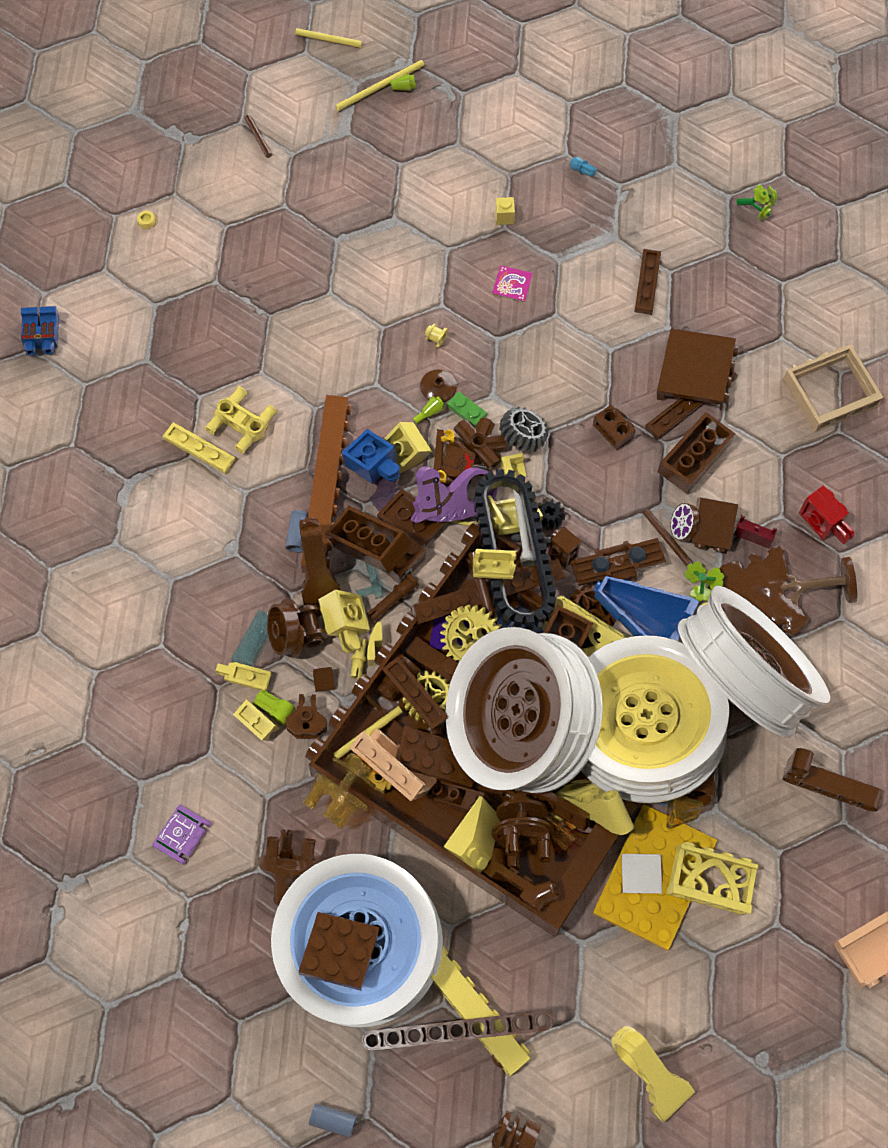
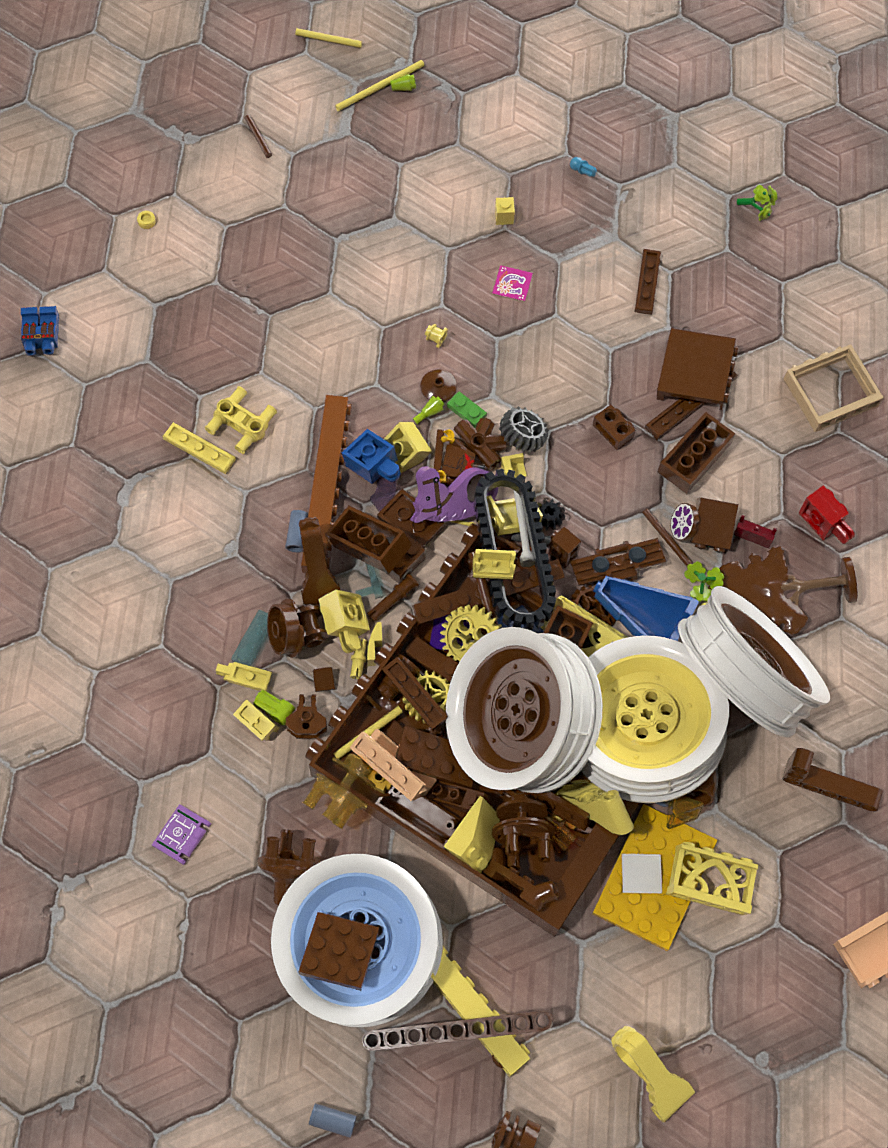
(421, 815): none -> piece

